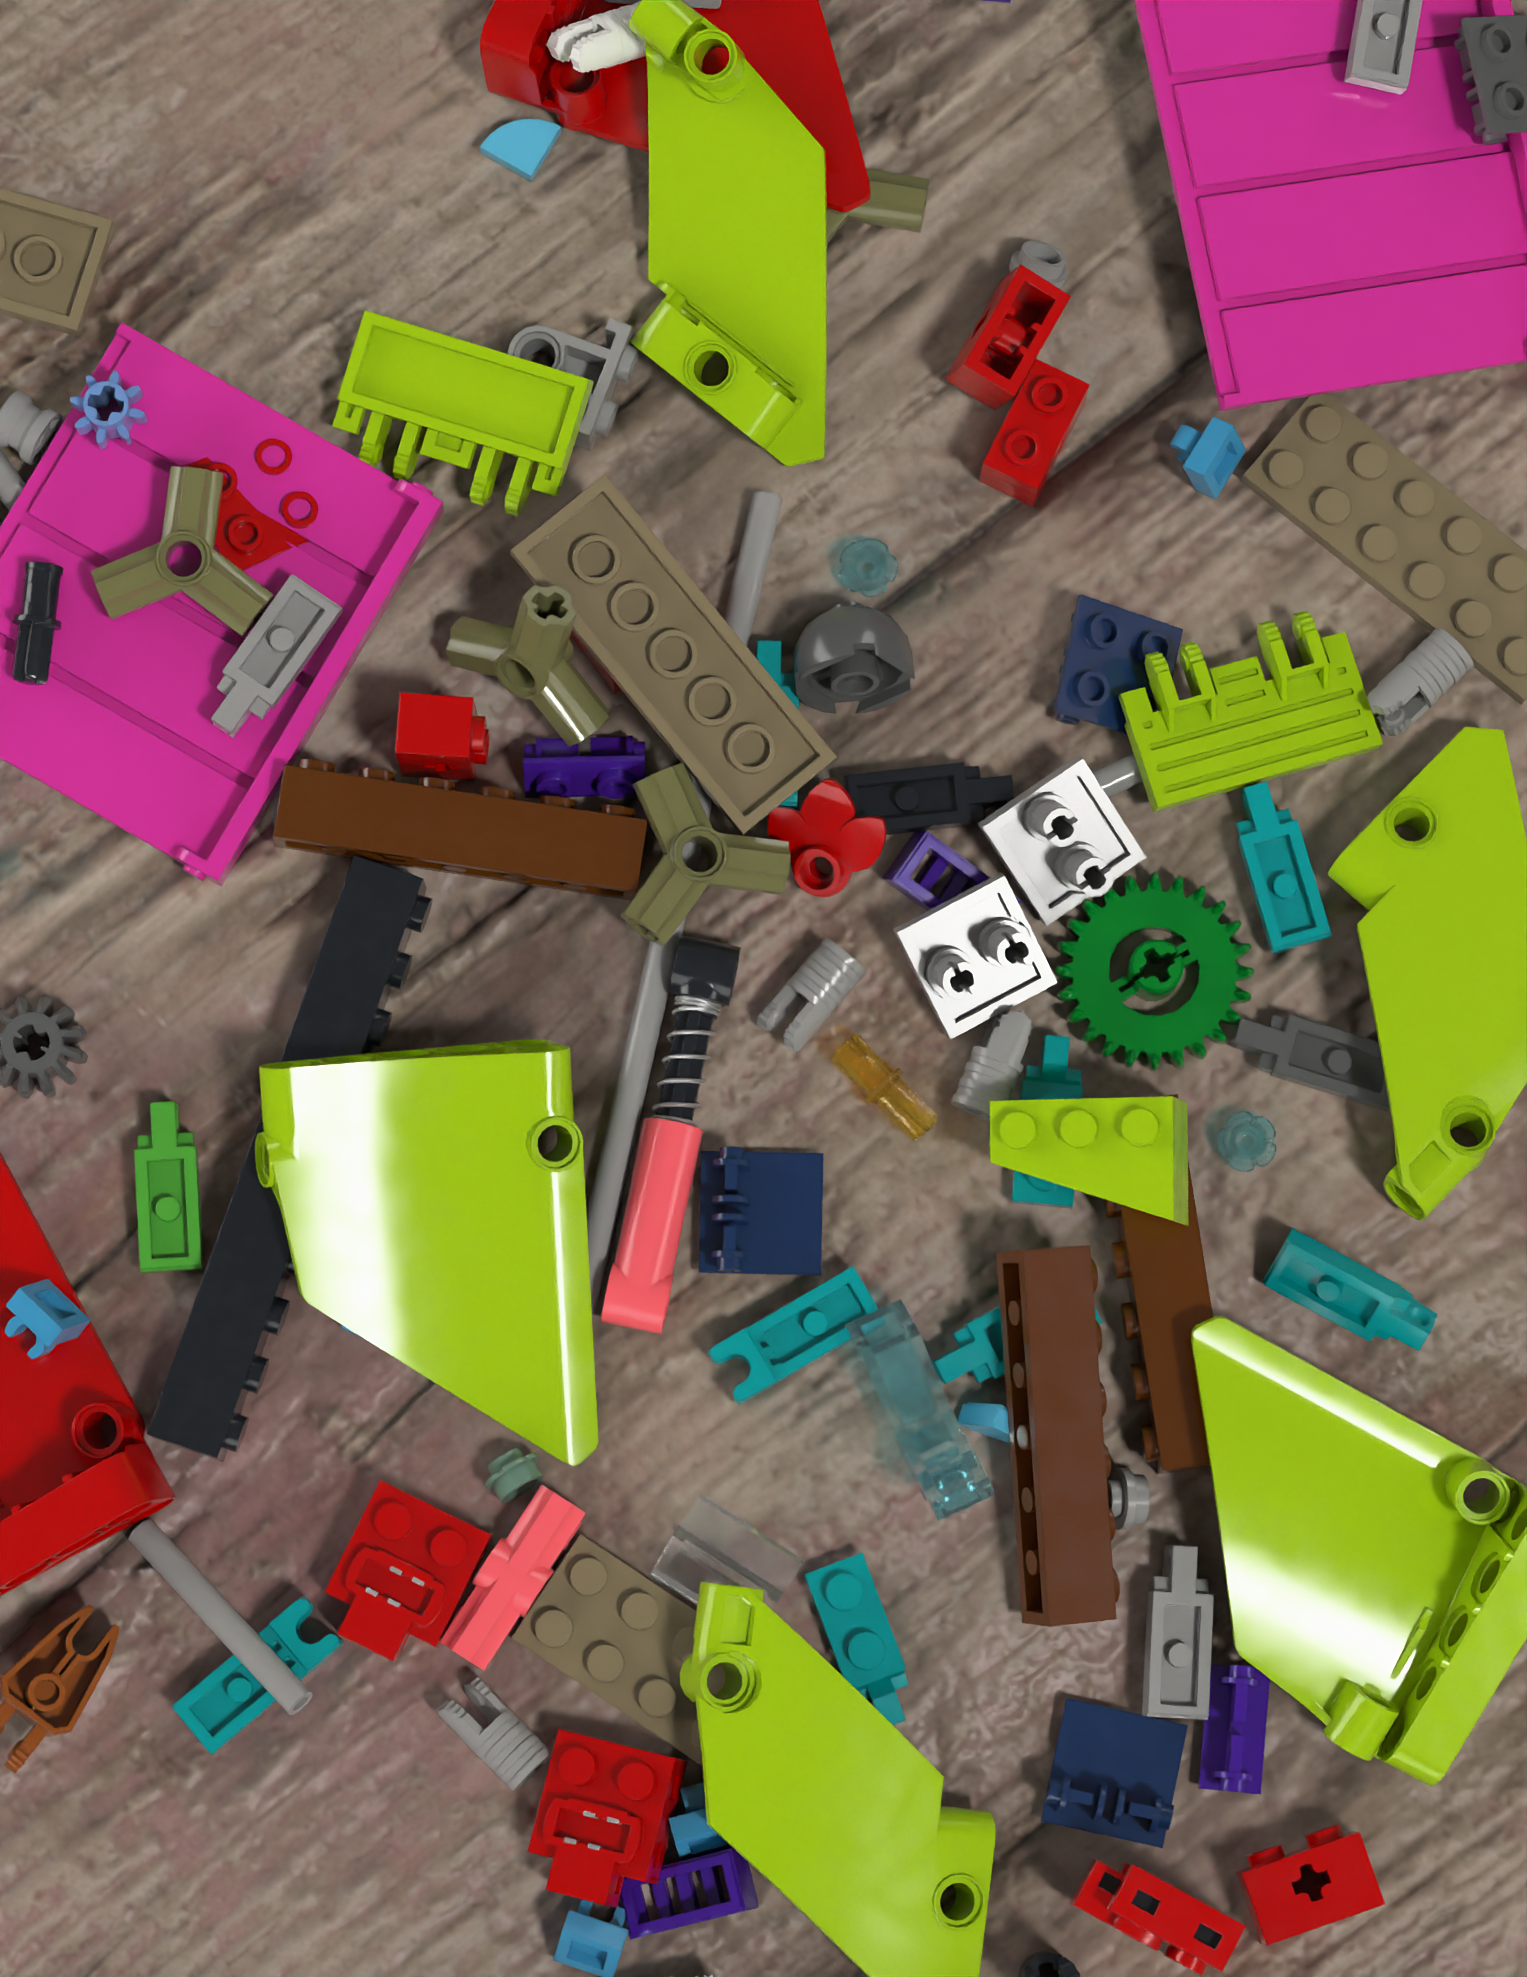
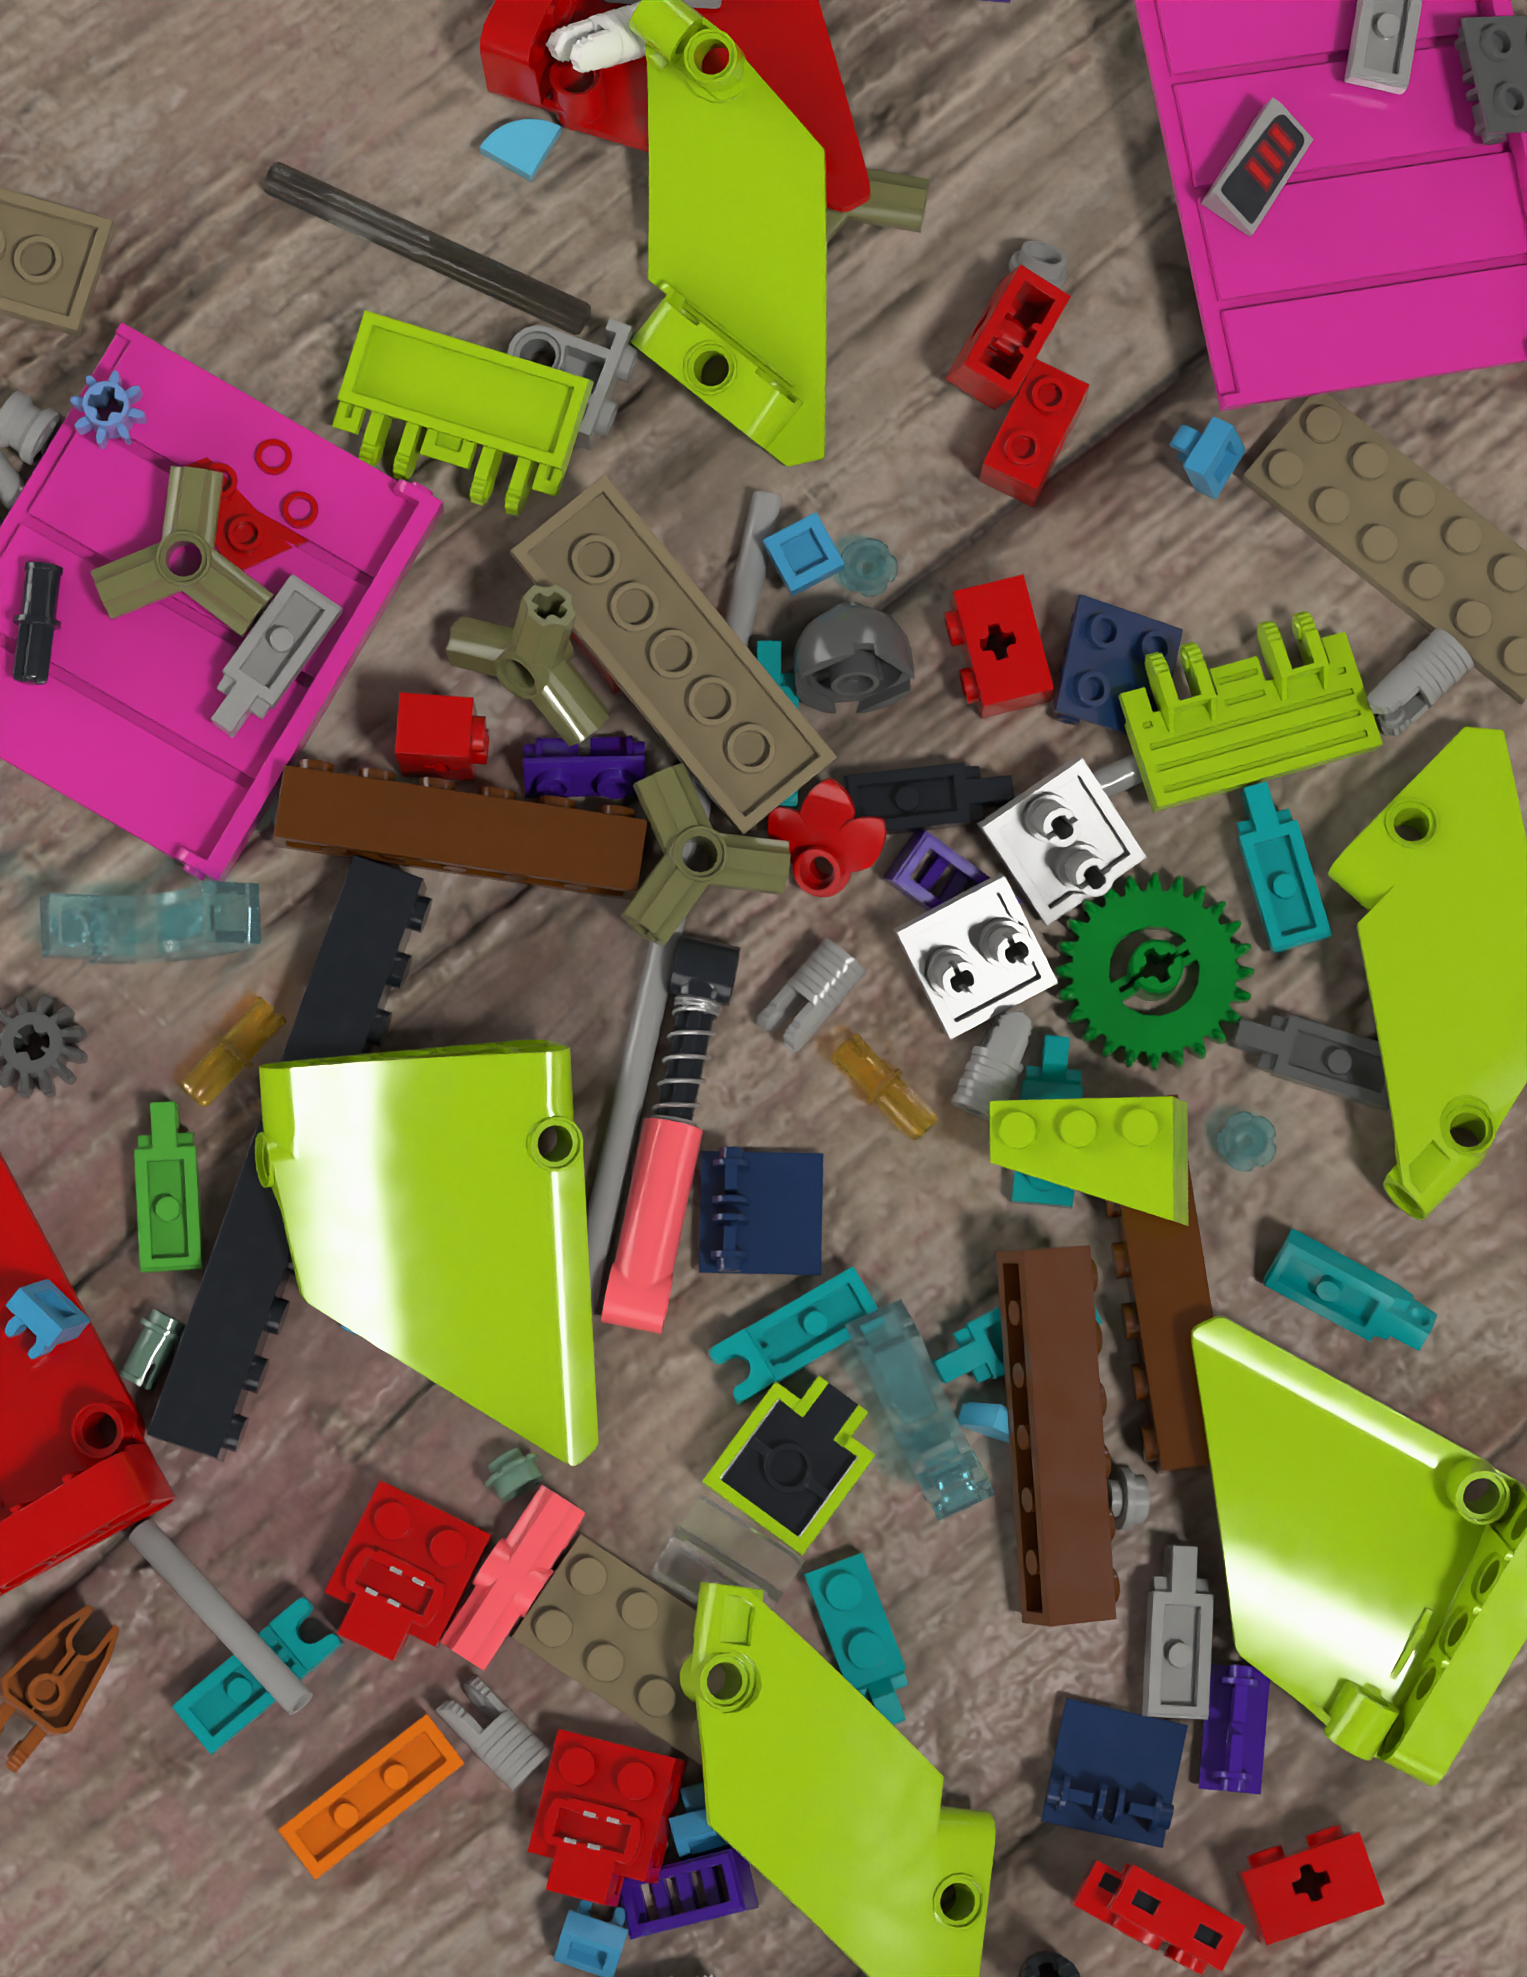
(152, 928): none -> clear light blue arch
(152, 1349): none -> sand green pin
(232, 1052): none -> clear yellow axle
(371, 1796): none -> orange plate
(427, 248): none -> clear smoke axle
(793, 1462): none -> black piece
(803, 554): none -> dark azure tile
(1006, 612): none -> red brick
(1258, 168): none -> slope

